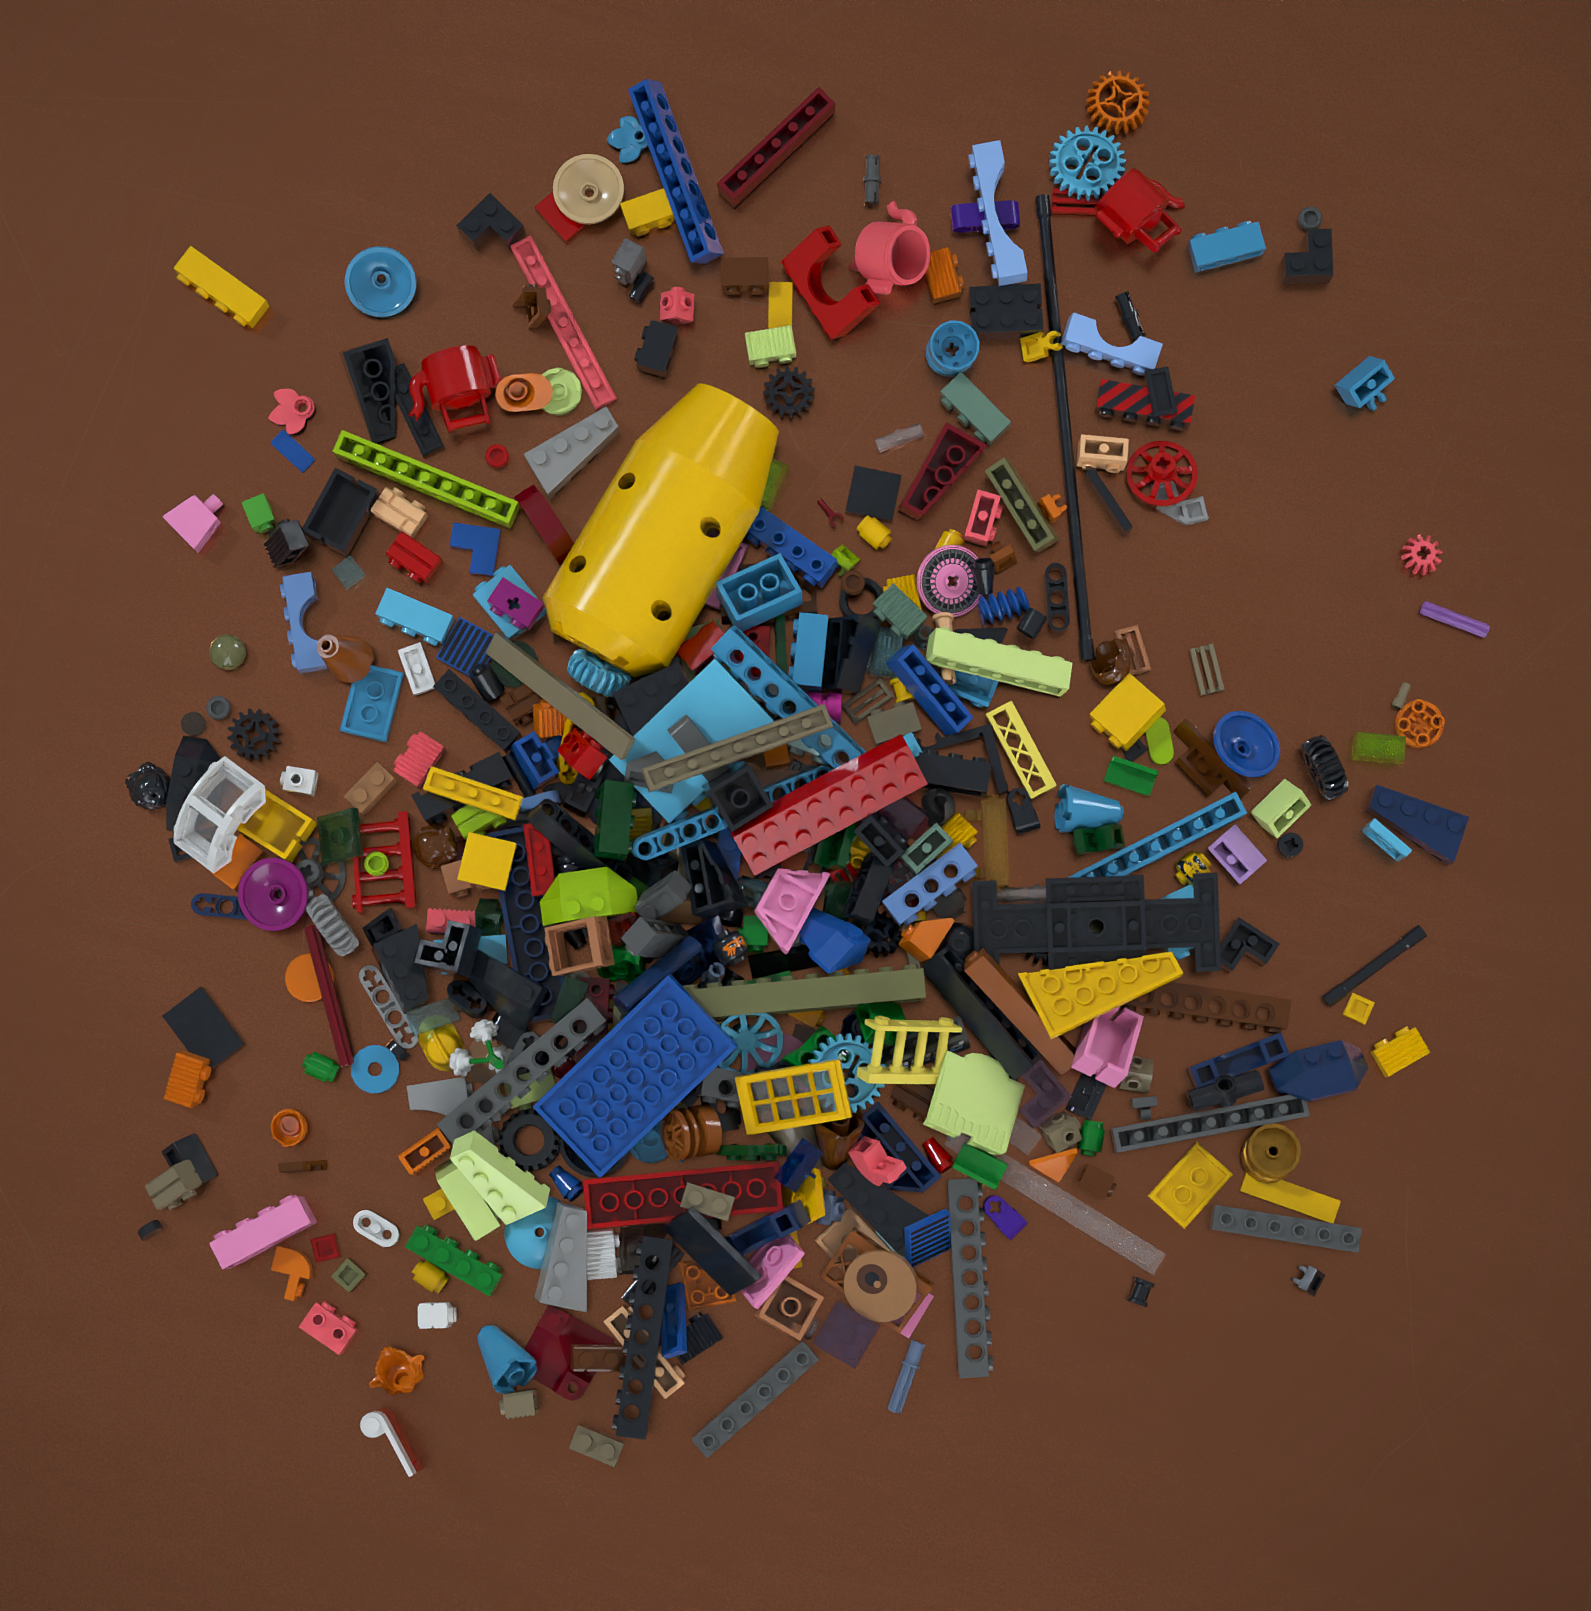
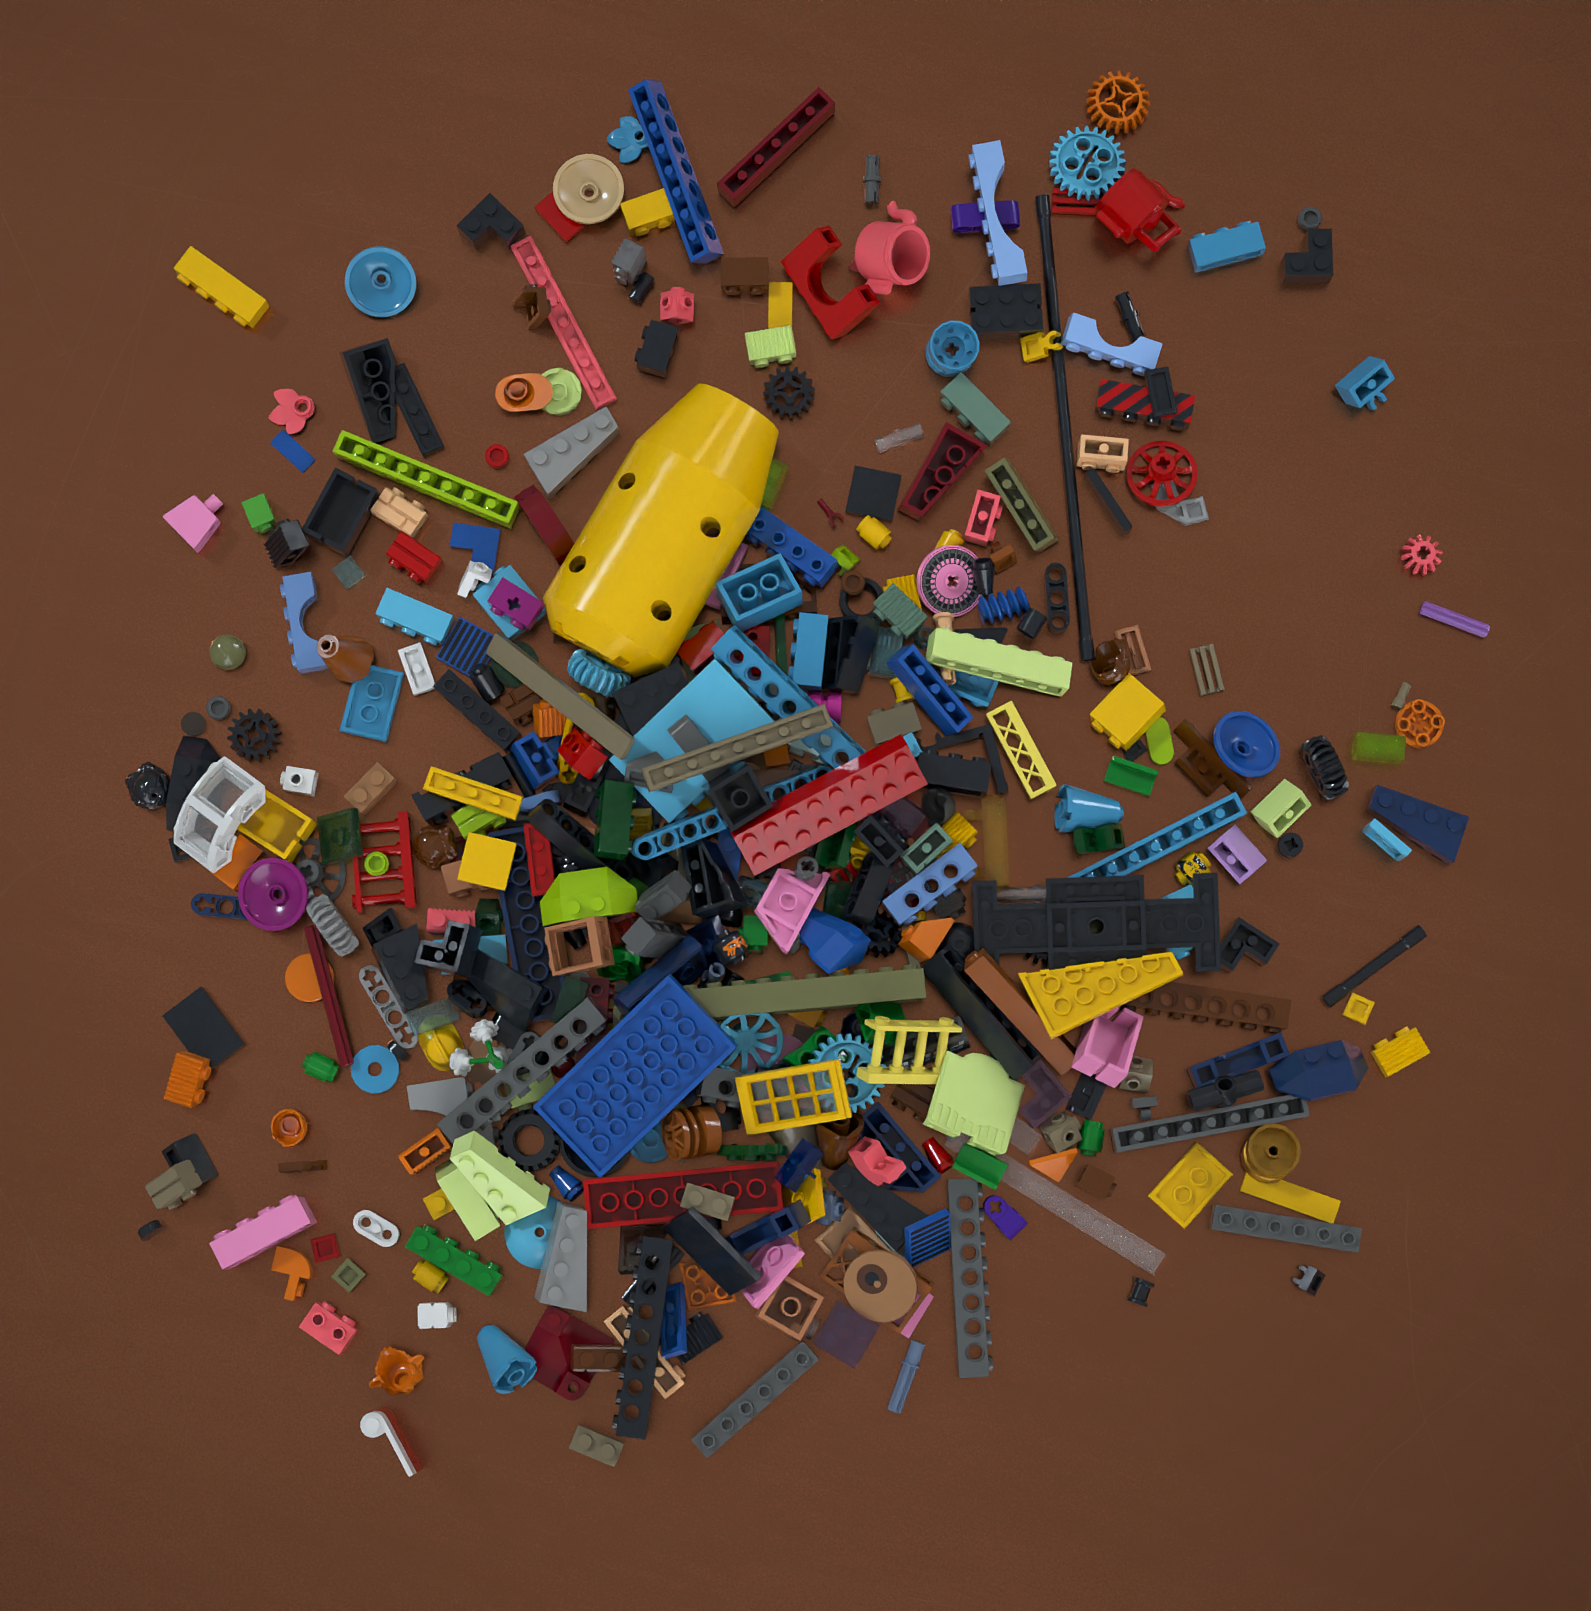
(418, 759): coral brick -> none
(455, 381): red piece -> none
(473, 573): none -> white bracket
(519, 1404): dark tan brick -> none
(602, 1254): white brick -> none
(777, 961): black tile -> none
(808, 875): none -> dark grey bush
(850, 713): dark tan tile -> none
(942, 276): orange brick -> none
(1024, 816): black piece -> none
(1049, 507): orange tile -> none

